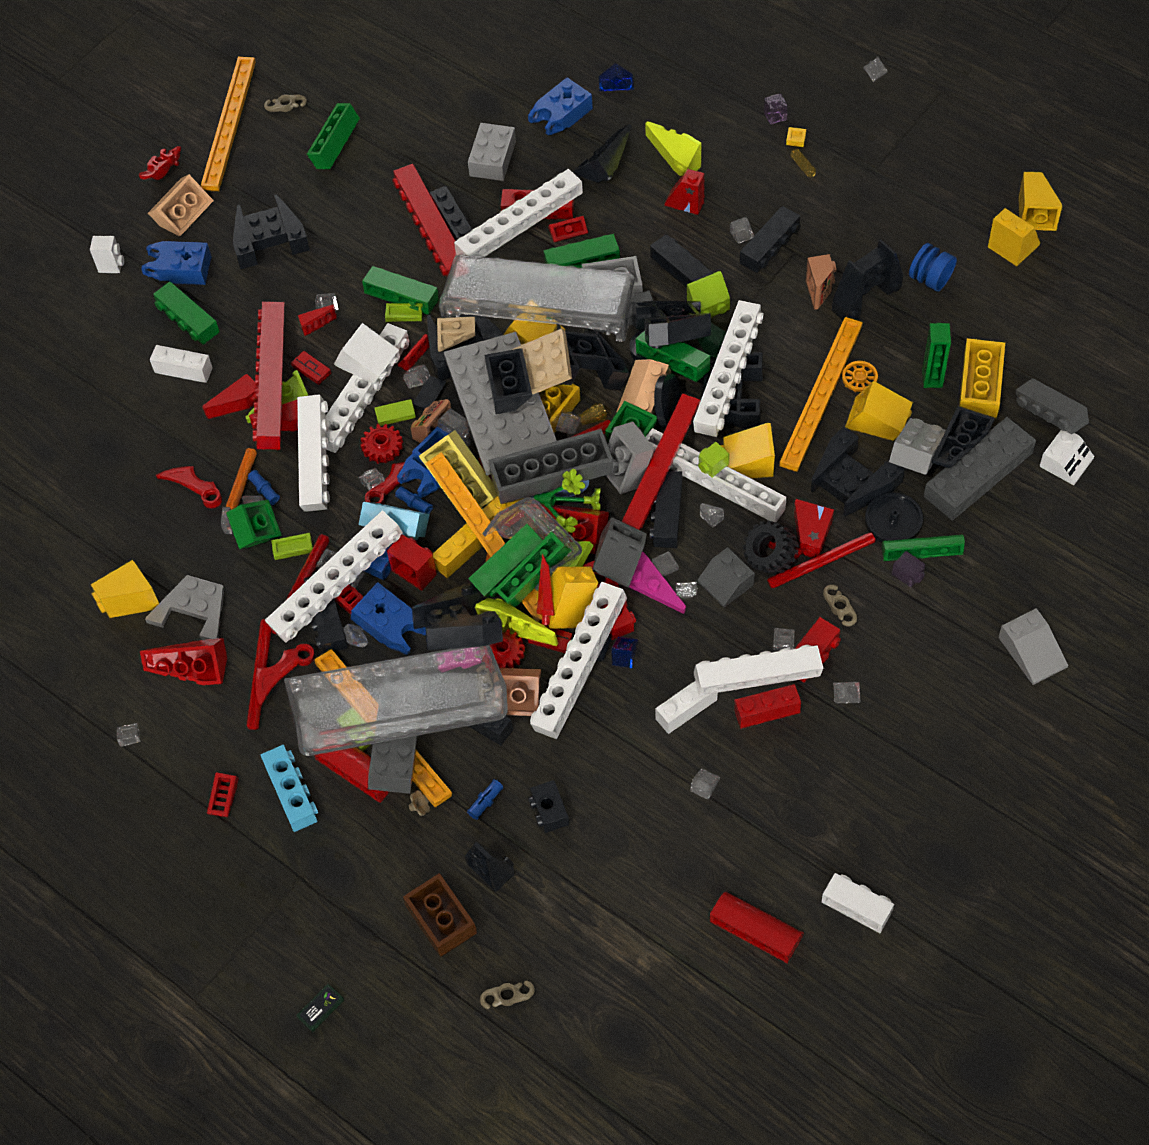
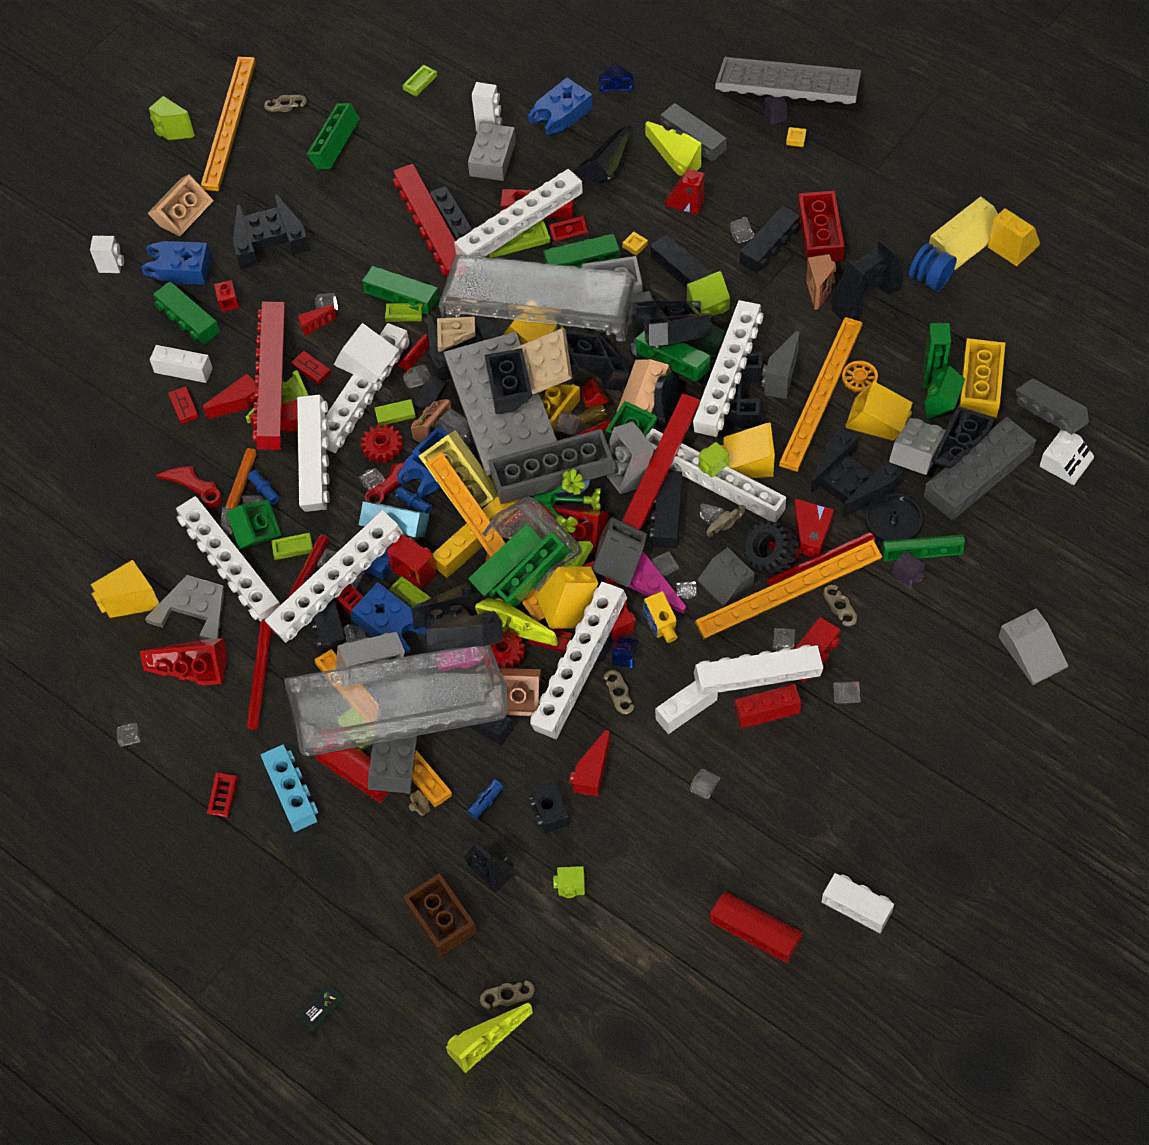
(159, 167): red animal -> none
(170, 120): none -> lime slope
(183, 405): none -> red tile
(193, 511): none -> white brick
(226, 296): none -> red brick
(268, 677): red piece -> none
(369, 650): none -> light grey brick
(408, 592): none -> lime tile
(419, 80): none -> lime tile
(479, 1040): none -> neon yellow wedge
(486, 104): none -> white brick
(532, 237): none -> lime wing
(545, 598): red bar -> none
(569, 881): none -> lime brick
(590, 768): none -> red slope
(593, 394): none -> red slope
(618, 700): none -> dark tan piece
(635, 243): none -> yellow plate
(660, 616): none -> yellow torso
(678, 119): none -> dark grey brick
(725, 520): none -> dark tan piece
(780, 368): none -> dark grey slope
(788, 80): none -> light grey plate
(788, 589): none -> light orange plate
(803, 163): clear yellow axle -> none
(820, 225): none -> red brick
(875, 69): clear slope -> none
(943, 392): none -> green slope
(966, 232): none -> light yellow slope
(1038, 202): yellow slope -> none

